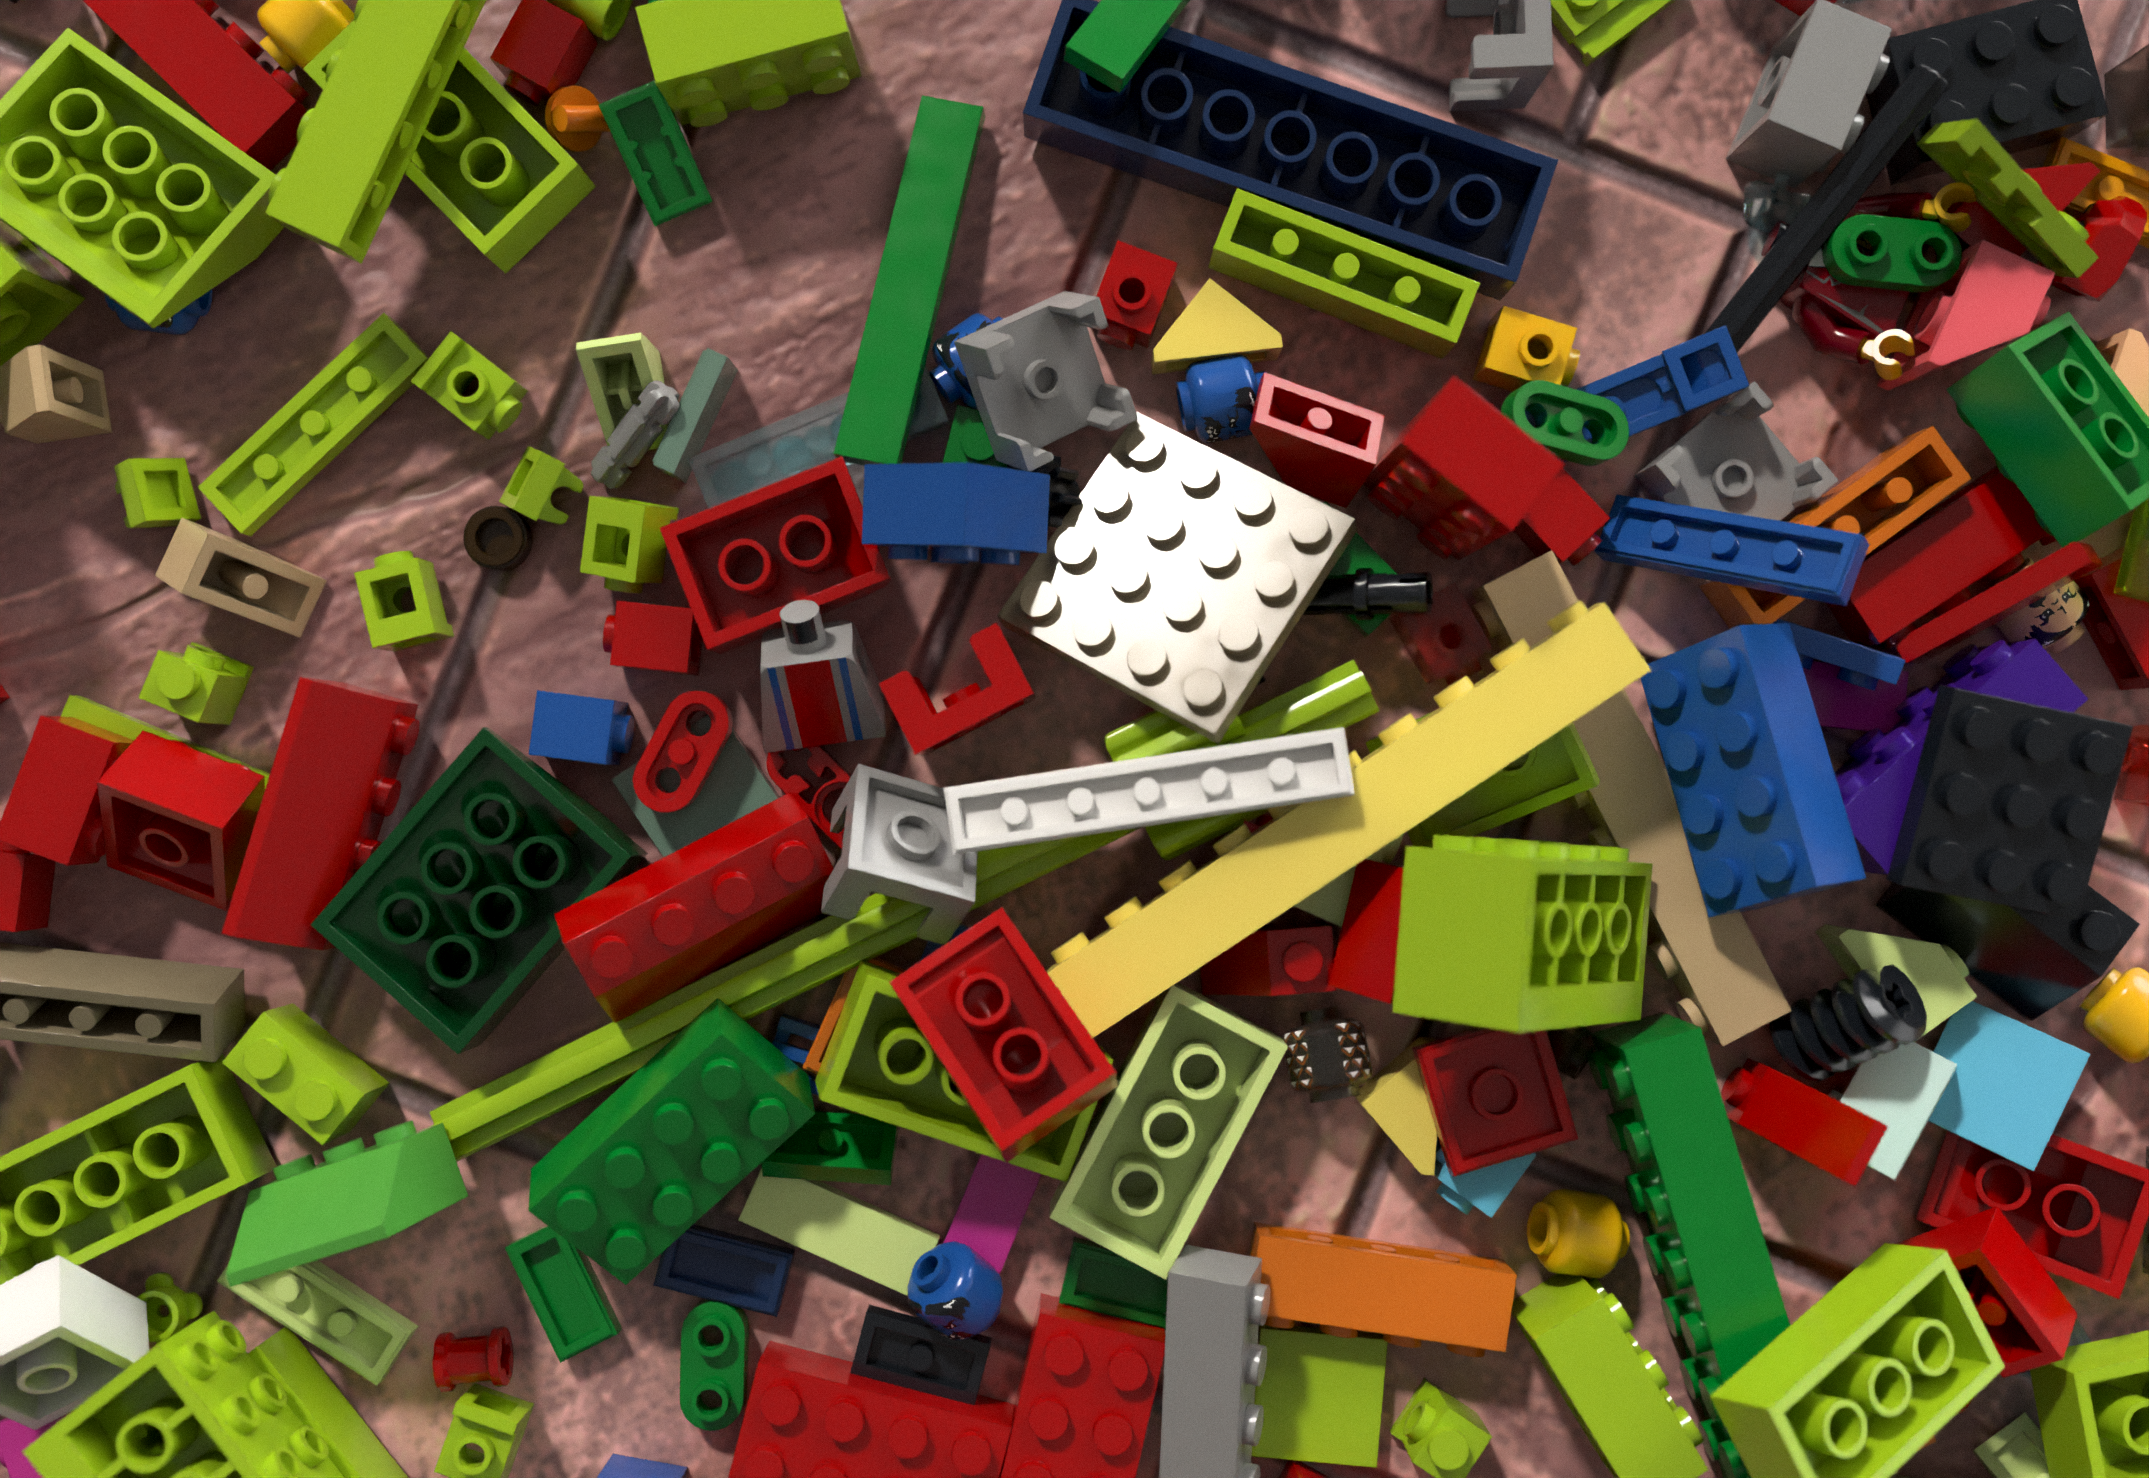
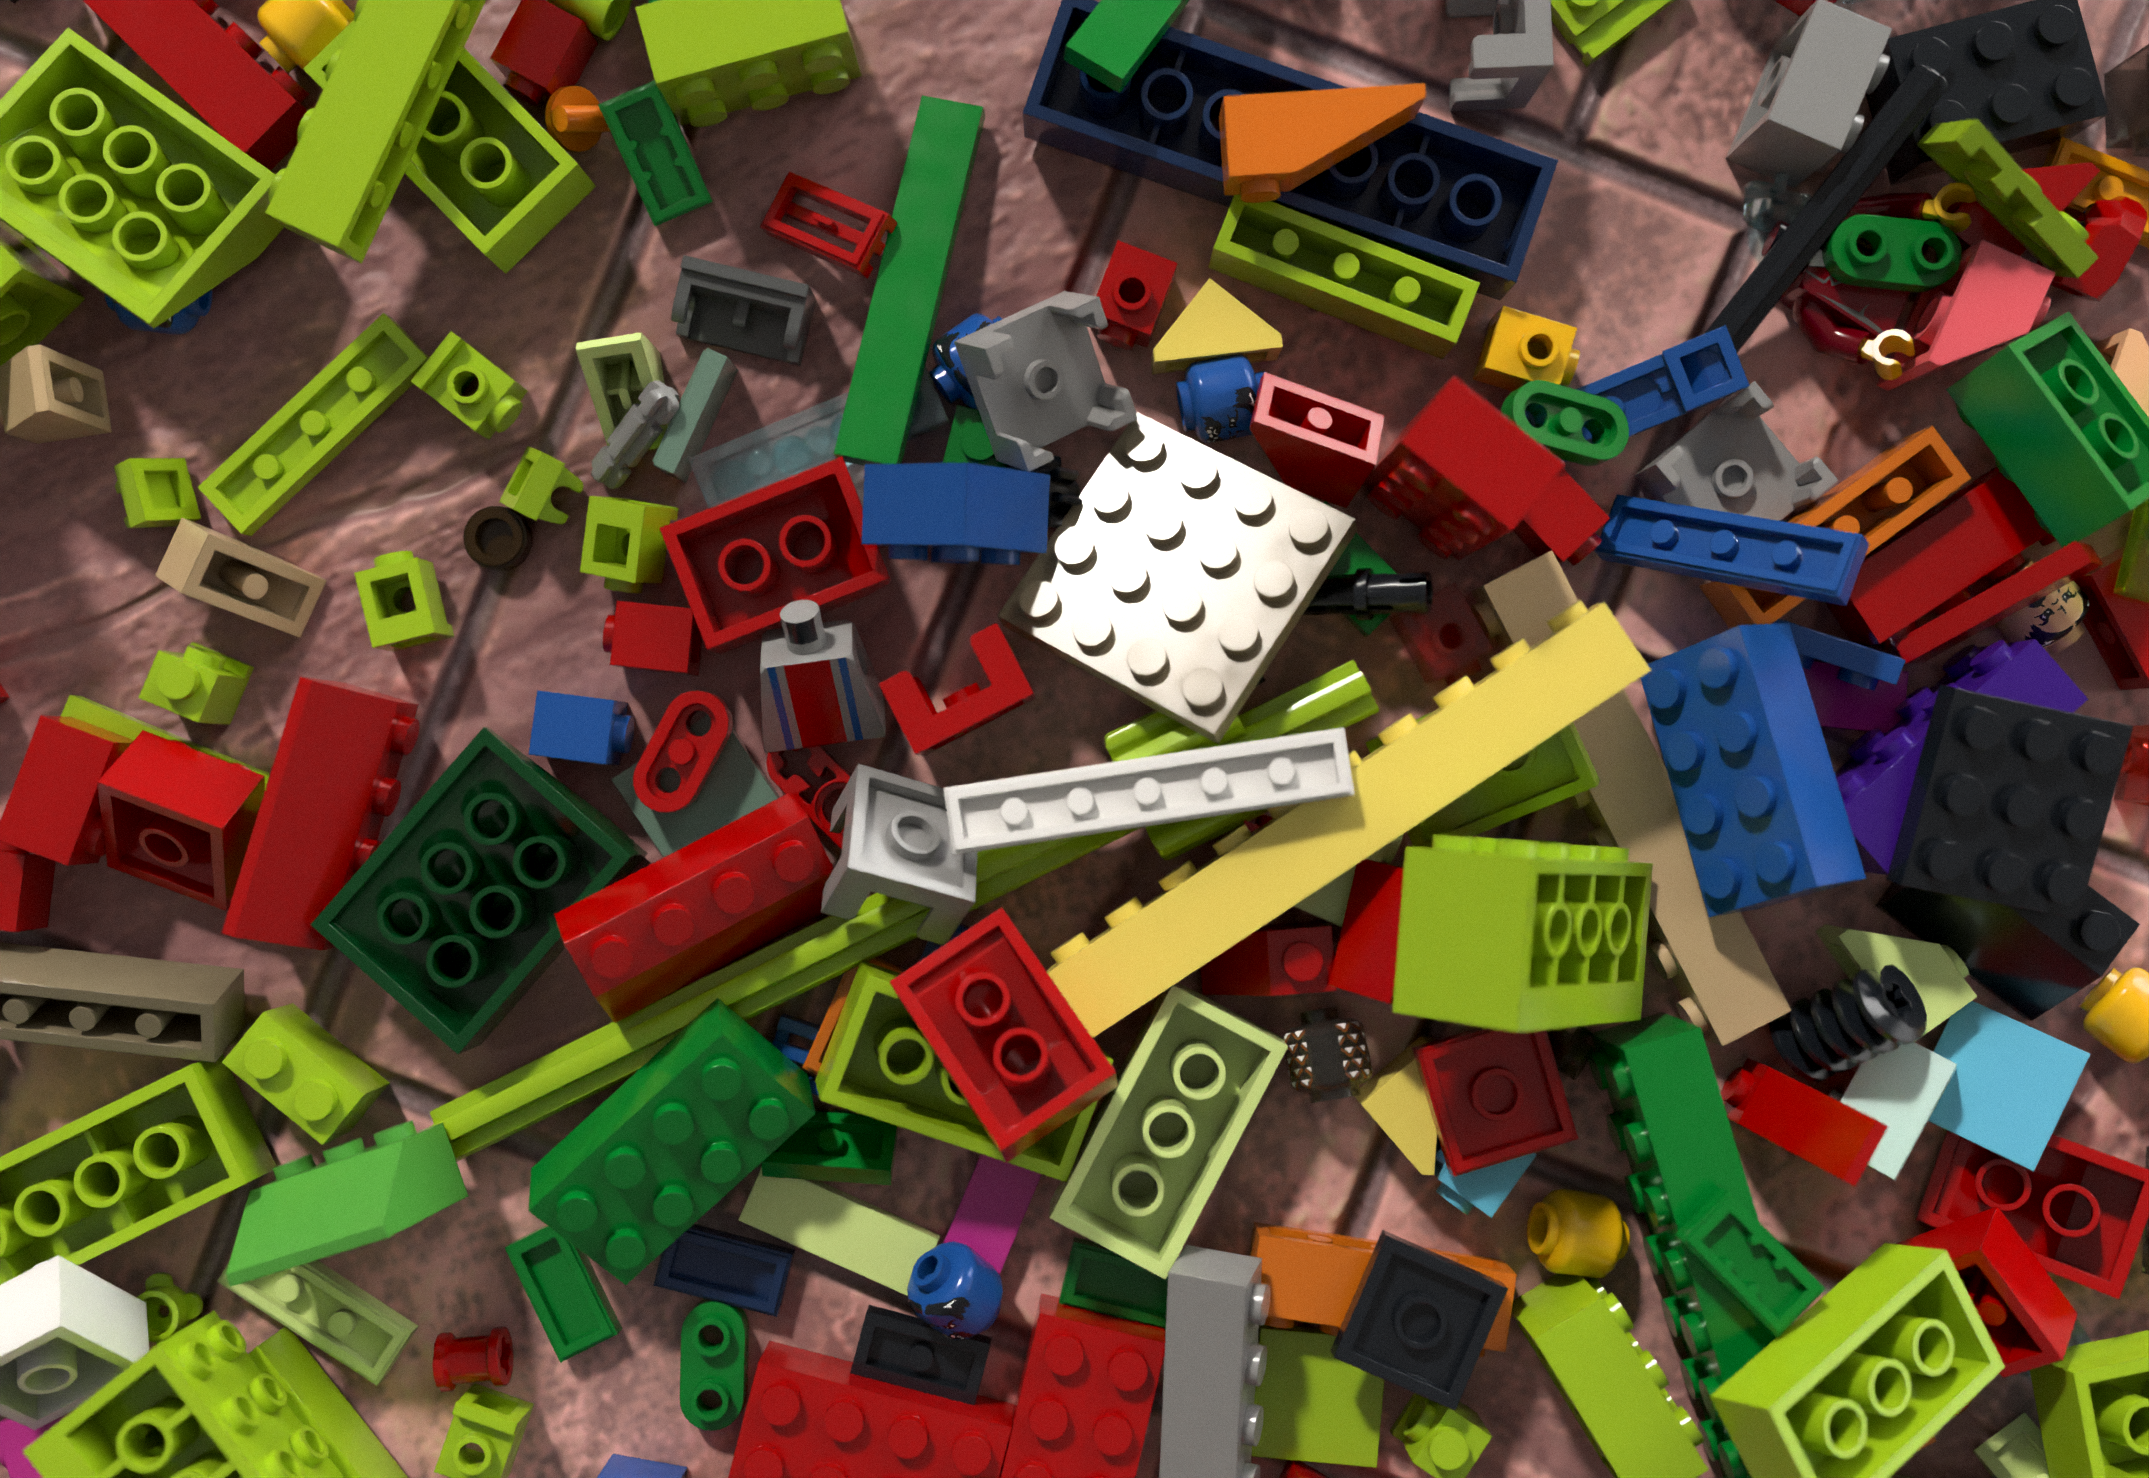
(743, 310): none -> dark grey hinge
(866, 243): none -> red tile
(1292, 136): none -> orange slope
(1418, 1320): none -> black plate
(1749, 1262): none -> green plate

